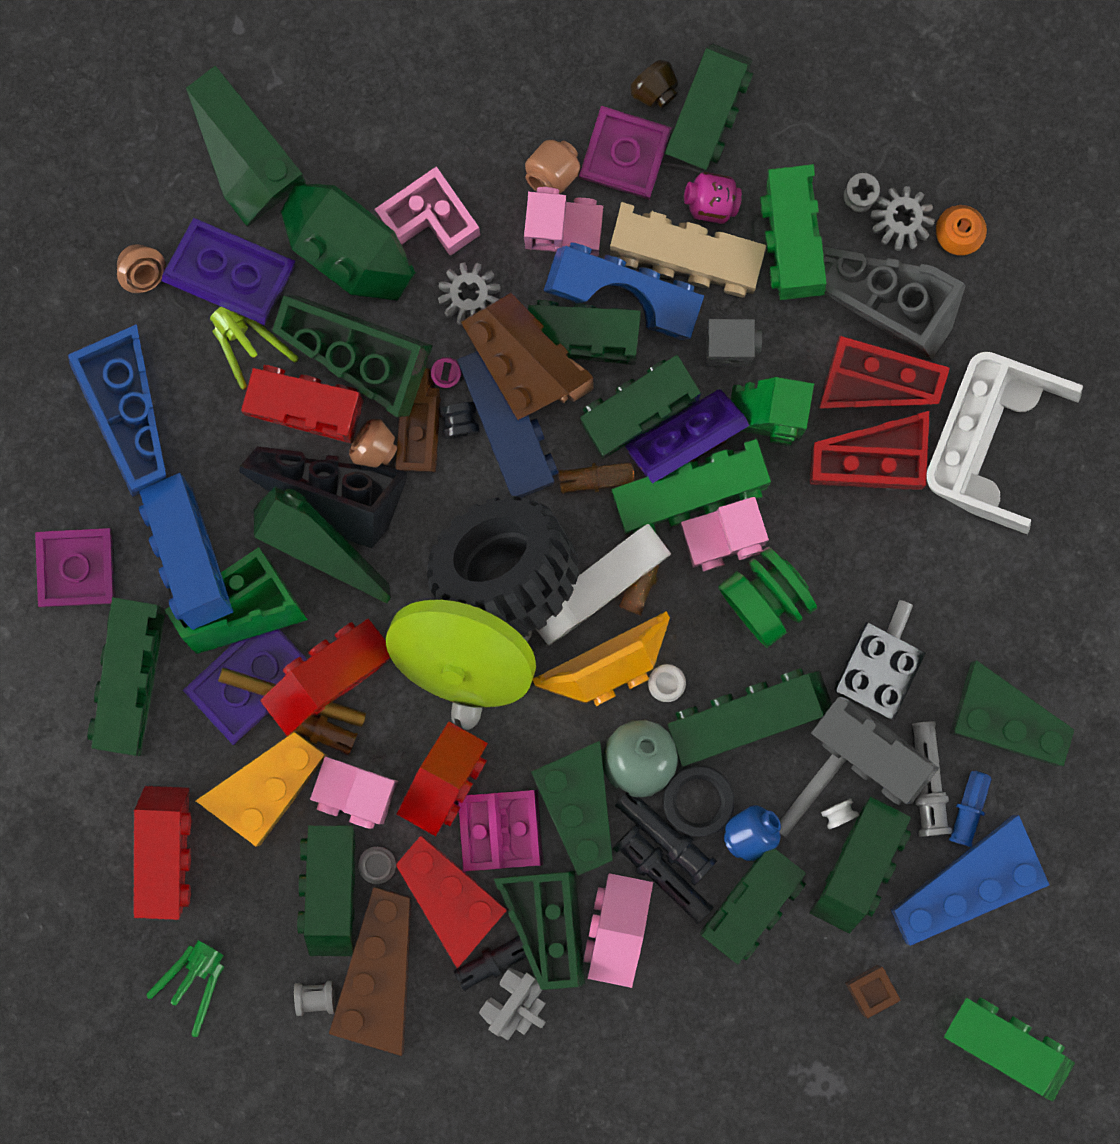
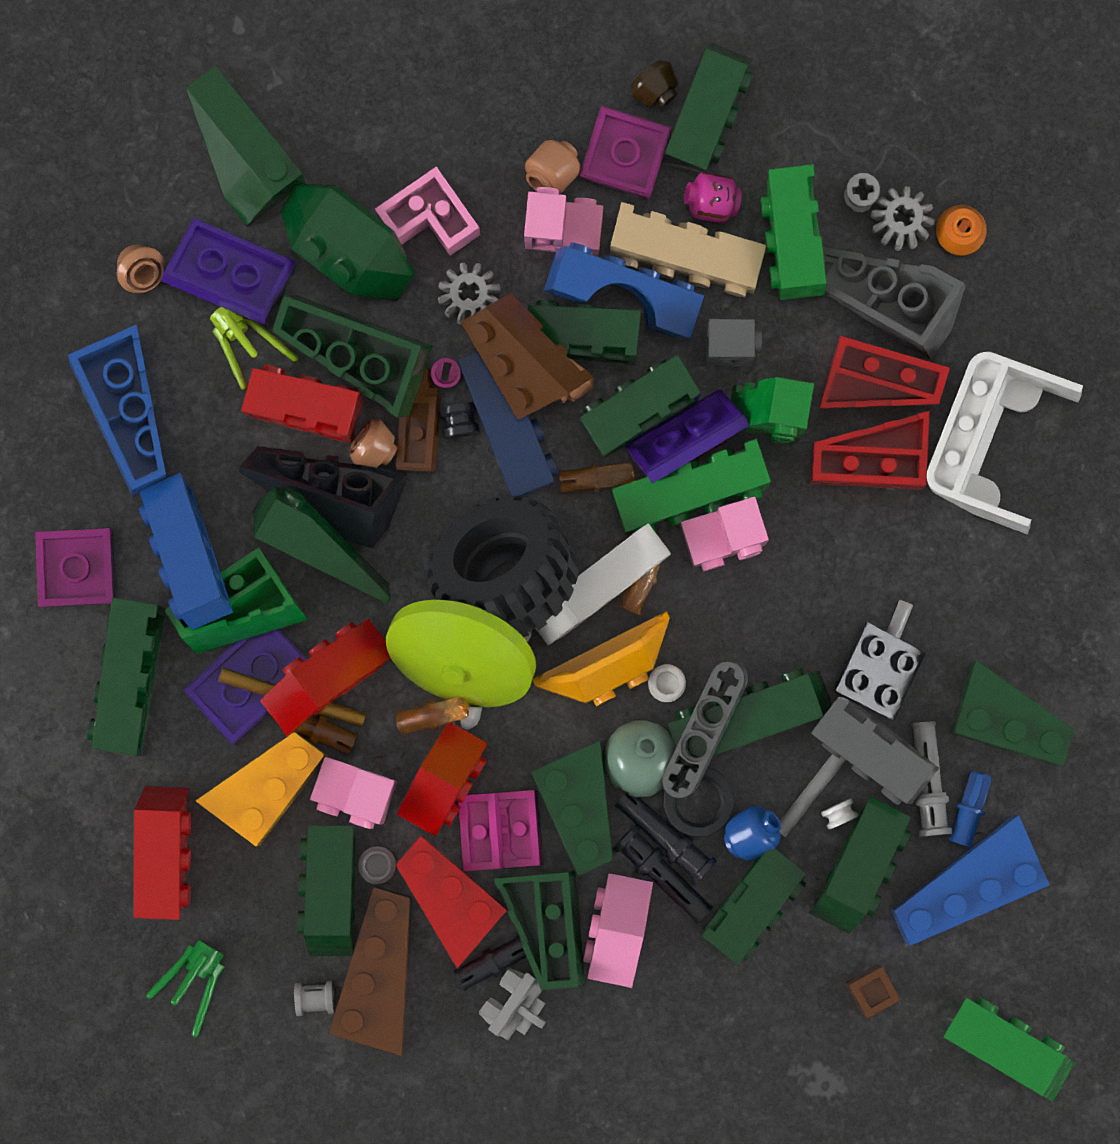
(432, 715): none -> clear orange axle
(708, 731): none -> dark grey beam
(768, 596): green wheel -> none

